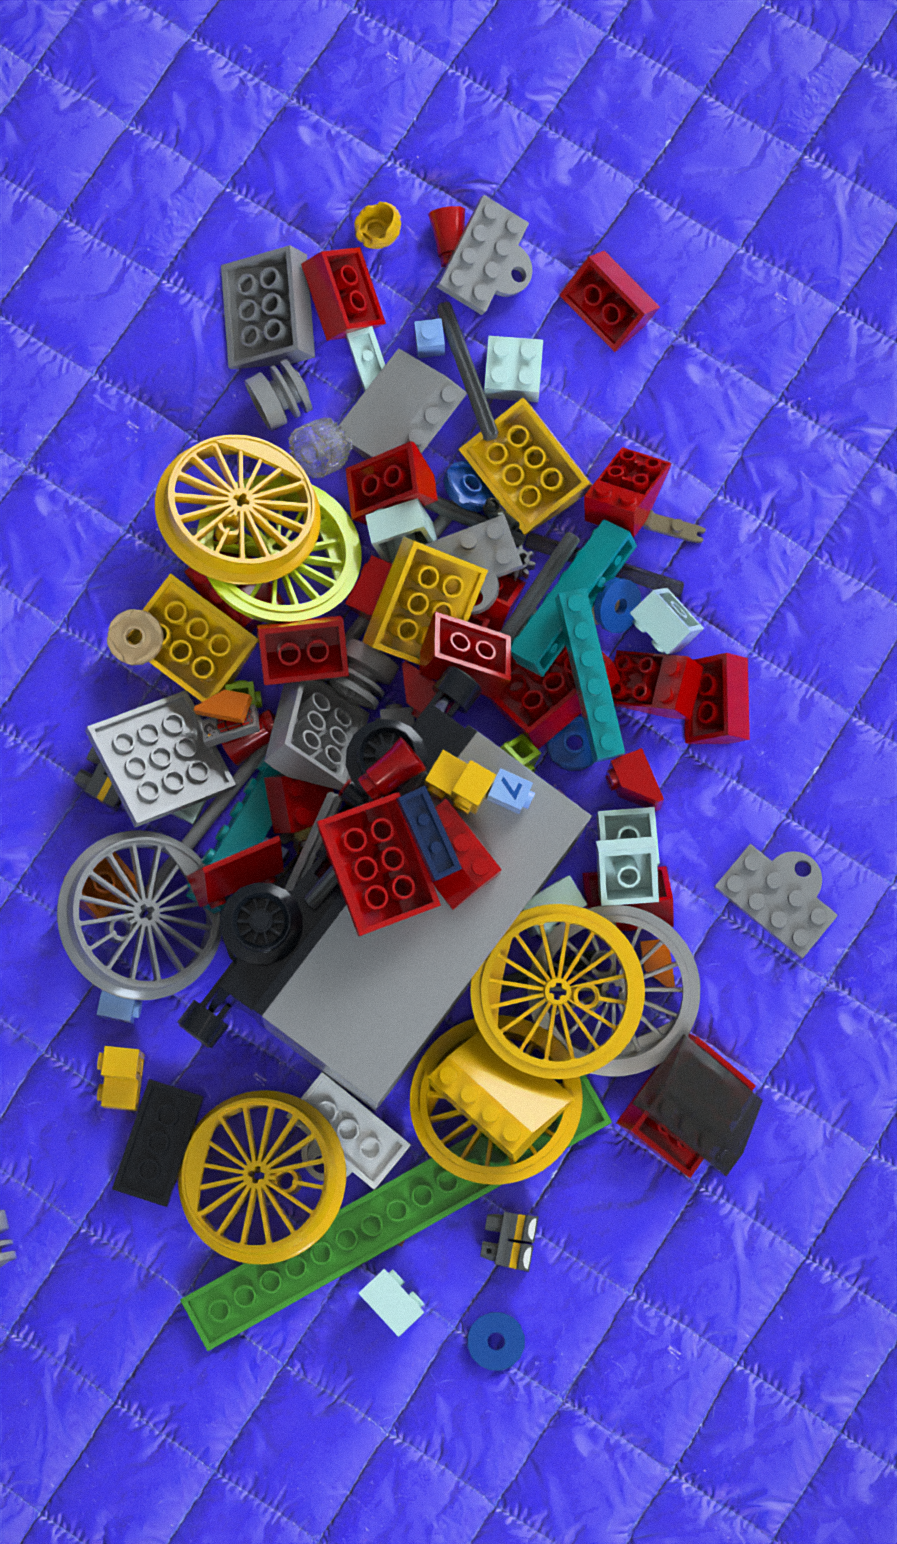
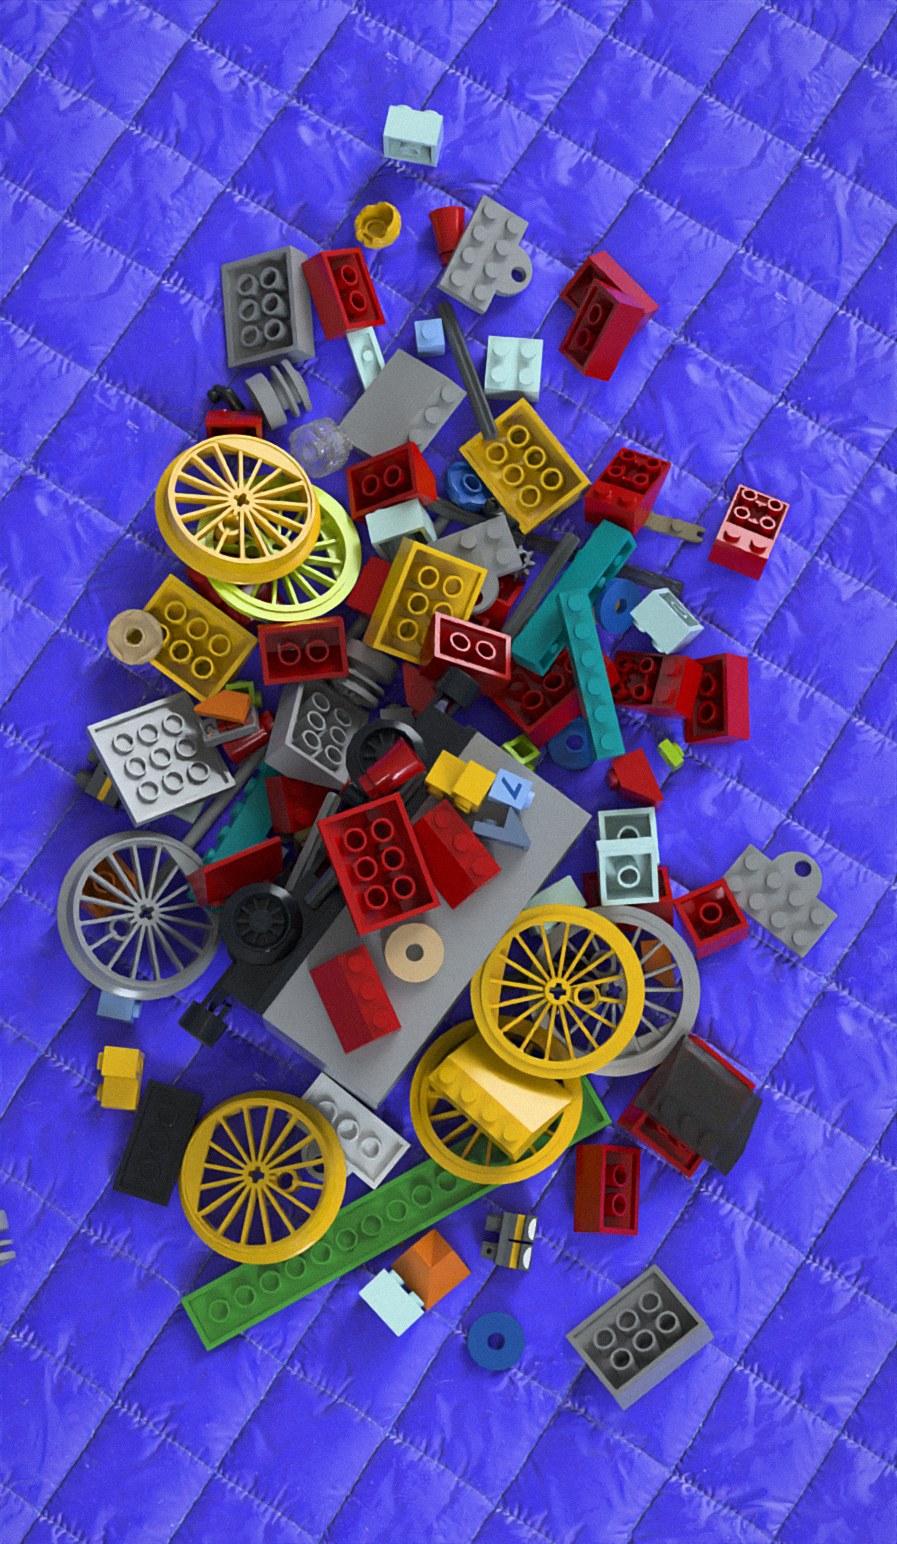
(226, 394): none -> pearl dark grey arm
(235, 423): none -> red slope
(355, 999): none -> red slope
(413, 135): none -> light aqua brick
(418, 935): none -> tan tile
(428, 833): dark blue plate -> none
(430, 1268): none -> orange slope
(510, 835): none -> sand blue slope
(601, 330): none -> red slope
(607, 1190): none -> red slope
(639, 1336): none -> light grey slope
(671, 754): none -> lime plate
(711, 919): none -> red slope
(748, 532): none -> red slope

